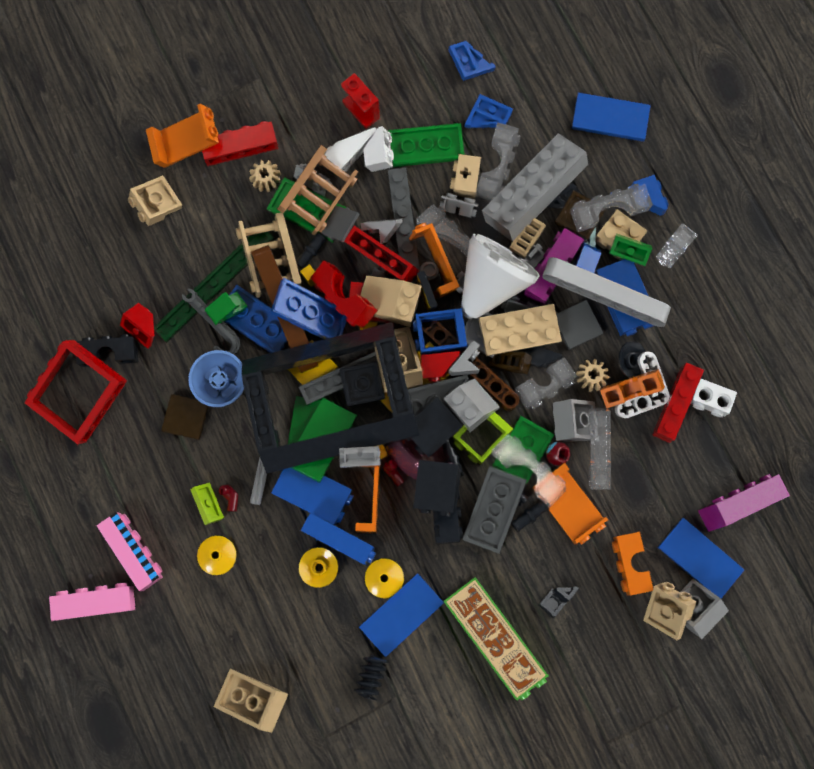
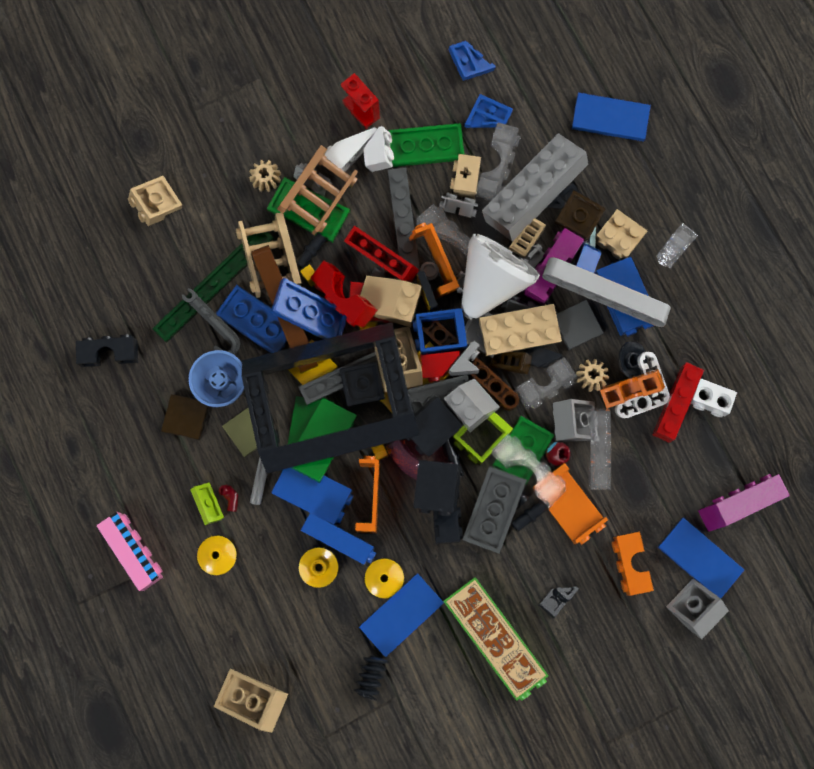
(92, 603): bright pink brick -> none
(101, 407): red window -> none
(139, 323): red slope -> none
(183, 138): orange panel -> none
(225, 307): green slope -> none
(241, 432): none -> olive tile
(242, 143): red brick -> none
(340, 223): dark grey piece -> none
(359, 456): light grey hinge -> none
(385, 228): light grey slope -> none
(390, 469): dark red arm -> none
(630, 249): green slope -> none
(633, 200): clear arch -> none
(654, 189): blue slope -> none
(669, 610): tan plate -> none

